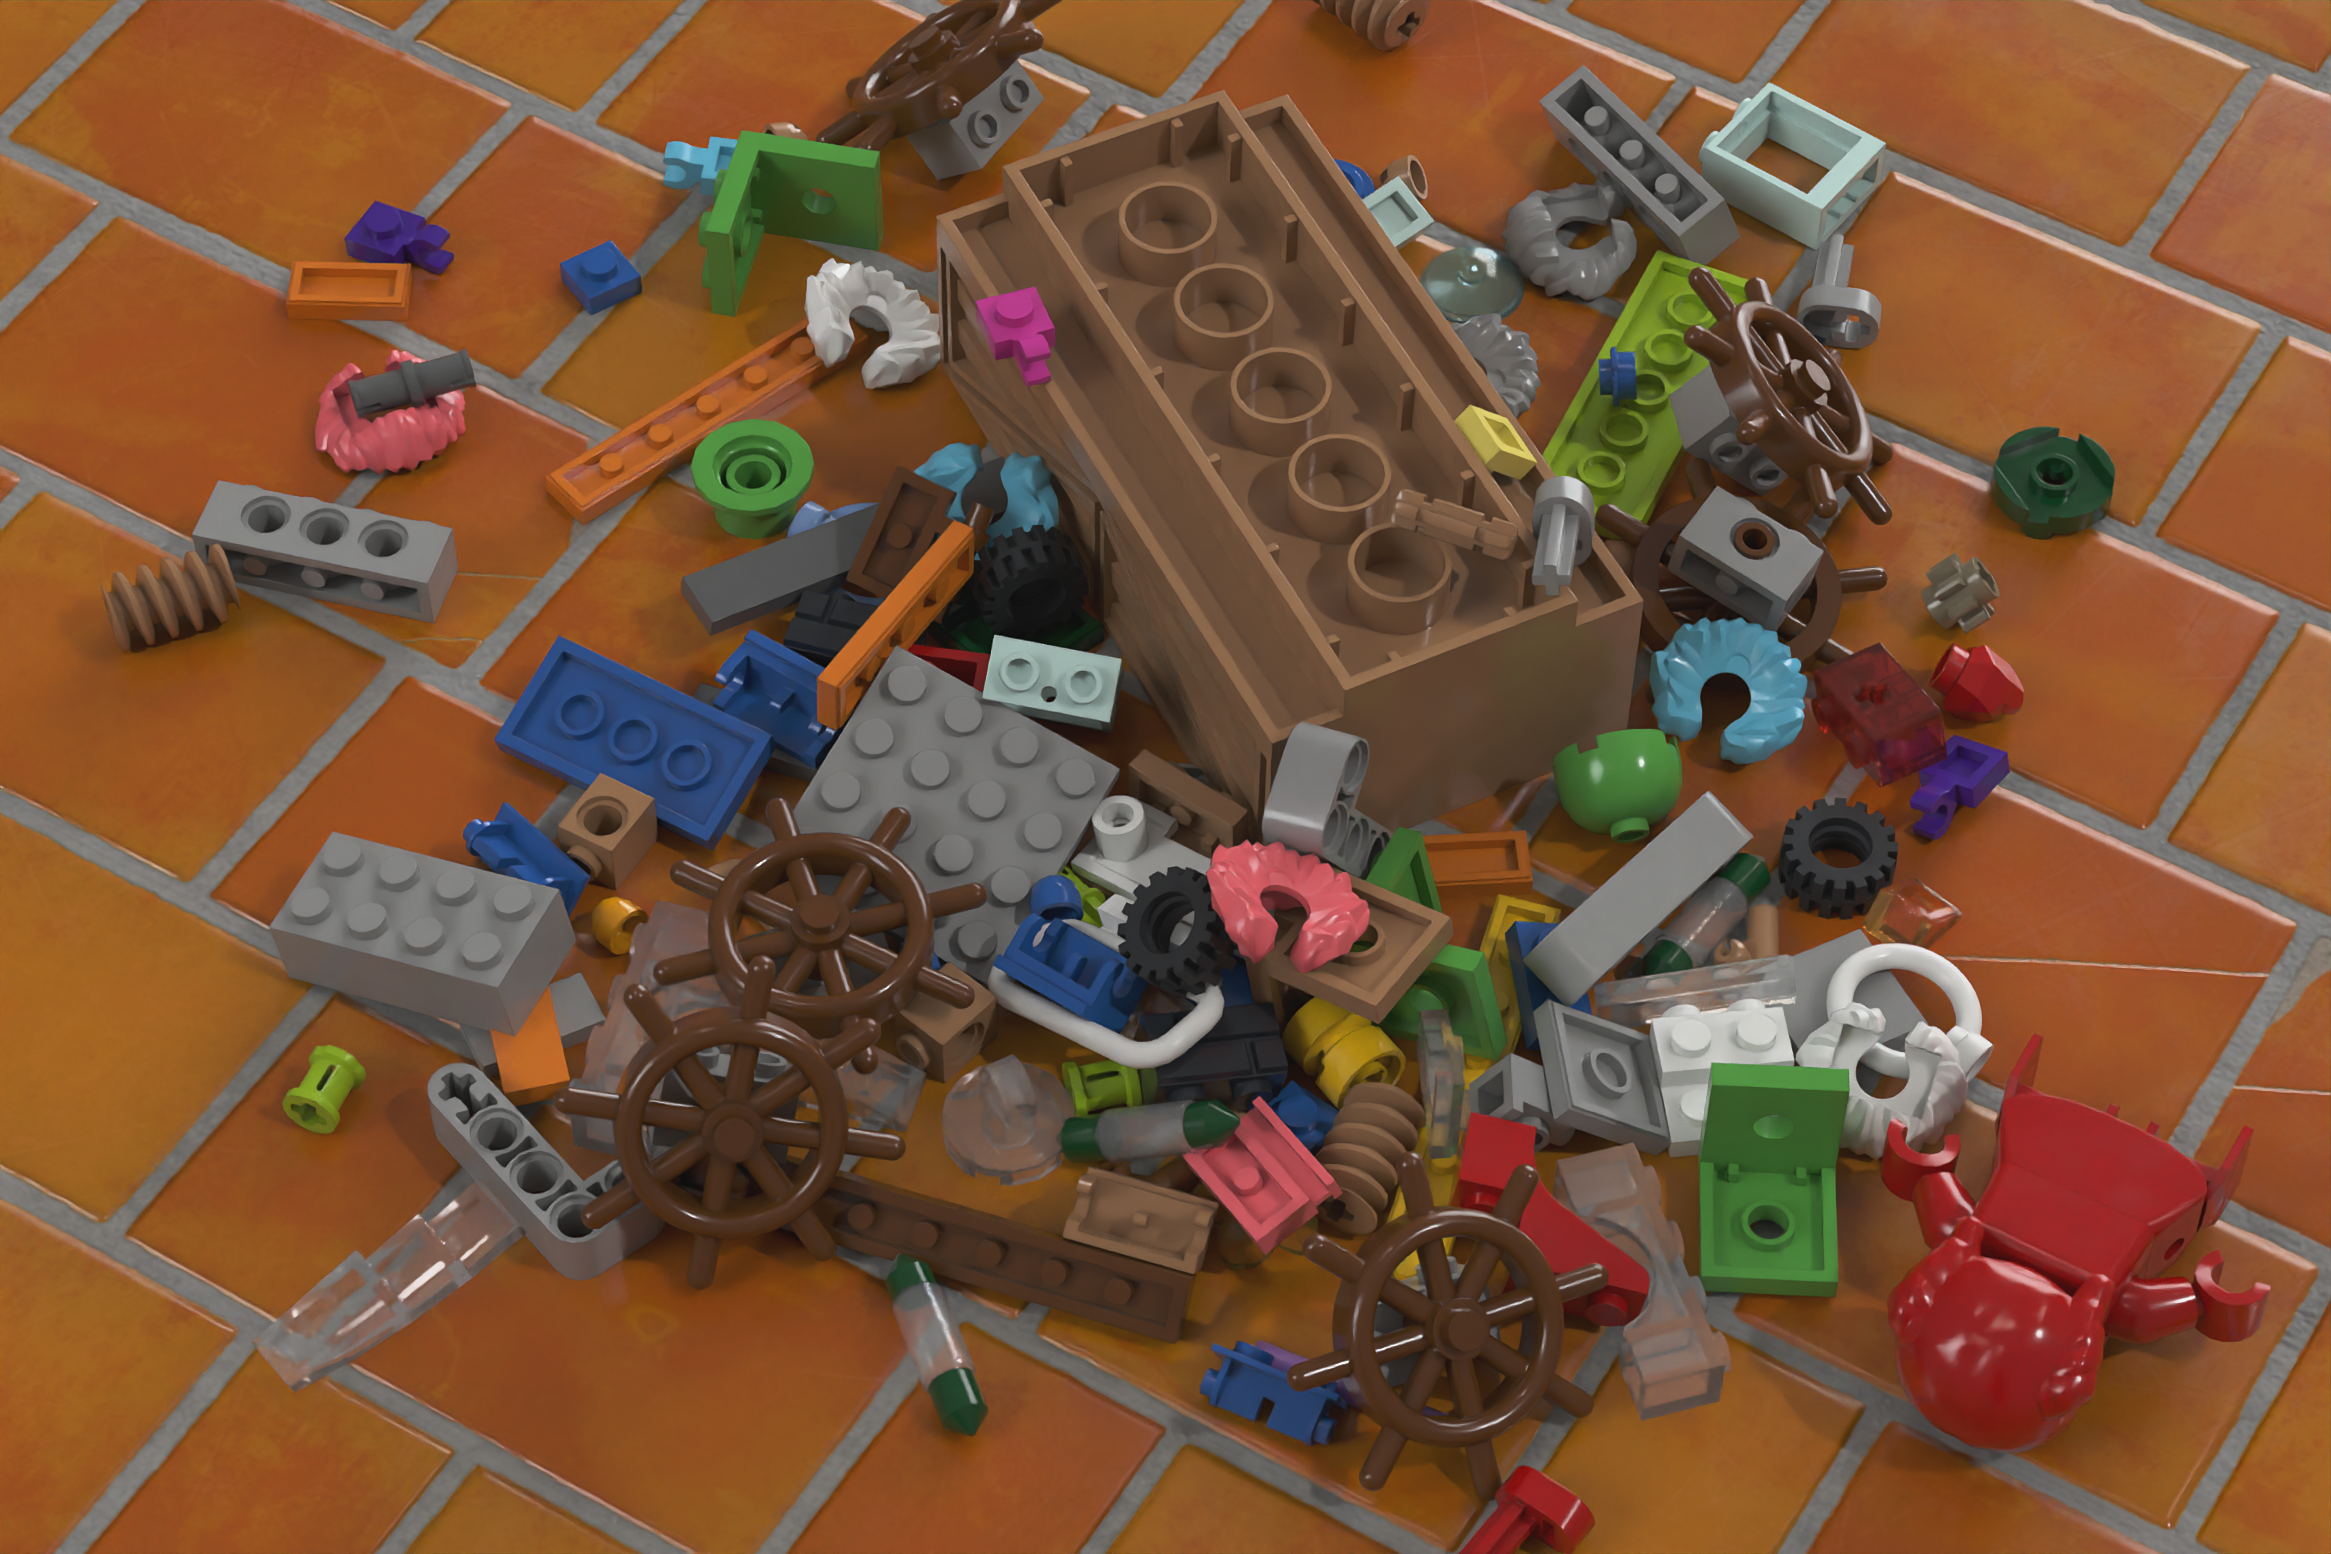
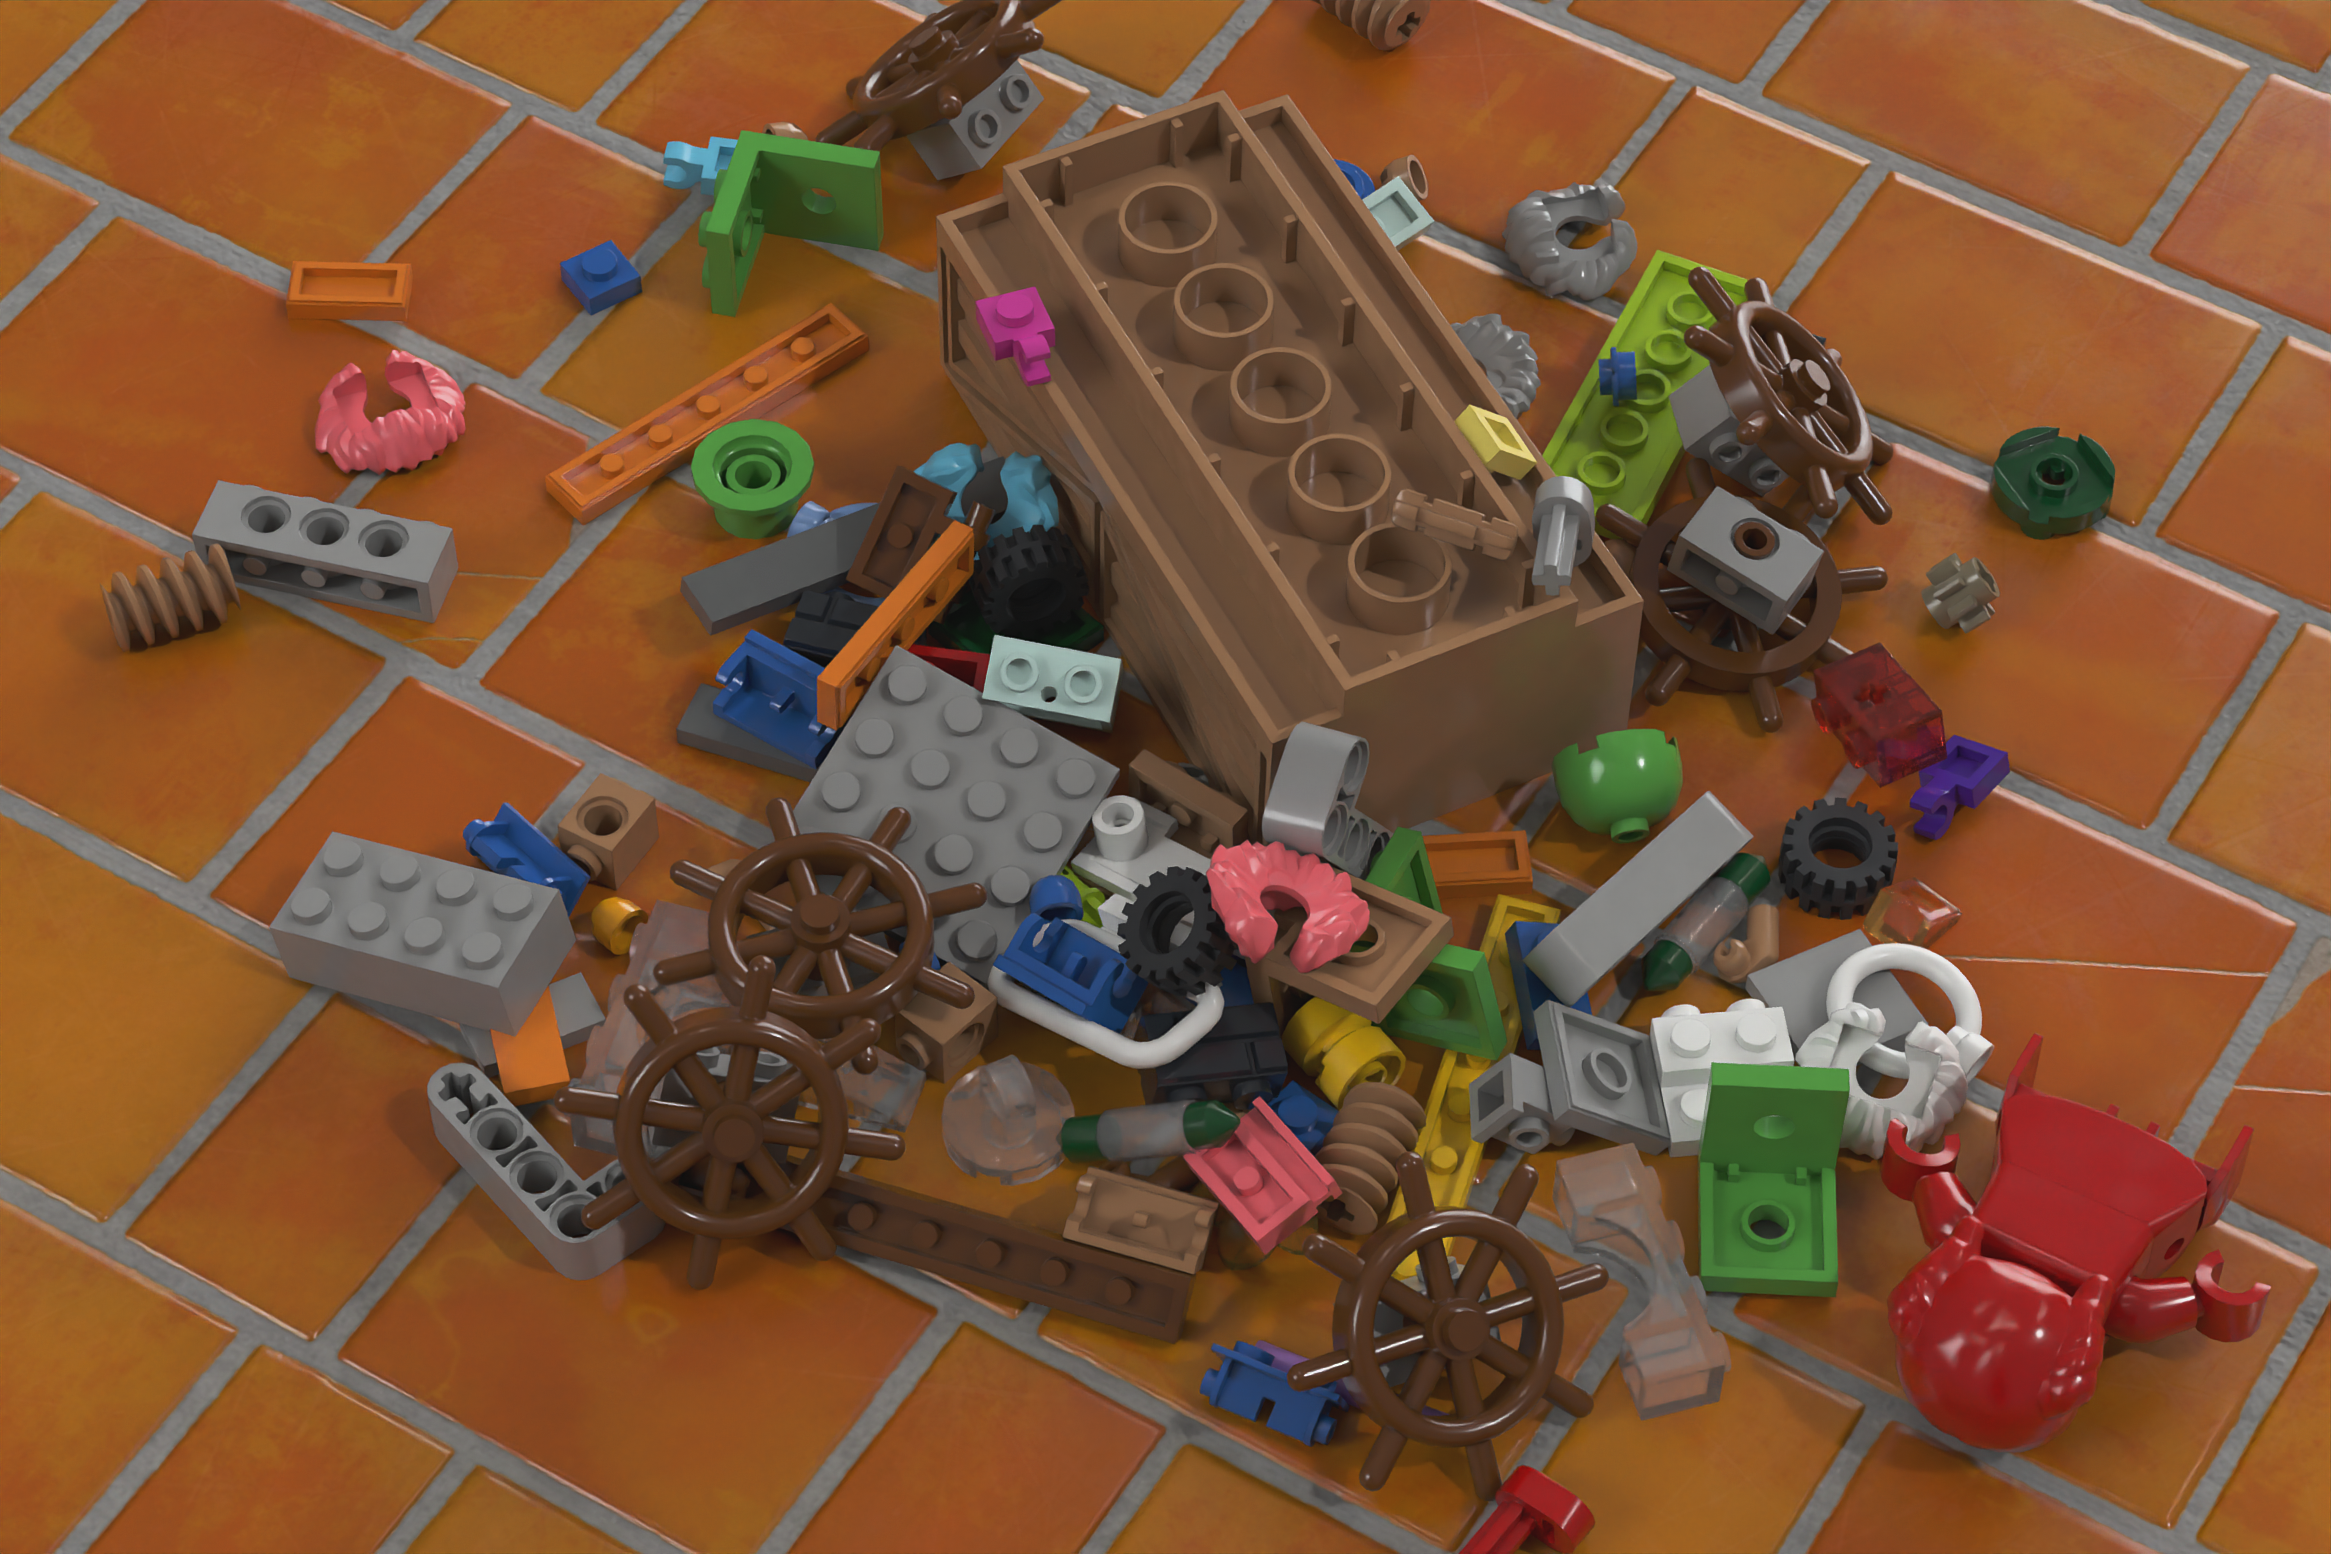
(324, 1089): lime bush -> none
(393, 1287): clear slope -> none
(398, 236): dark purple plate -> none
(412, 383): dark grey pin -> none
(604, 718): blue plate -> none
(875, 303): white piece -> none
(936, 1345): piece -> none
(1101, 1085): lime bush -> none
(1442, 1082): clear wing -> none
(1472, 283): clear light blue piece -> none
(1482, 1168): red arch -> none
(1640, 166): light grey brick -> none
(1709, 988): clear tile -> none
(1741, 650): medium azure piece -> none
(1775, 114): light aqua window -> none
(1830, 301): light grey piece -> none
(1976, 683): red rock -> none

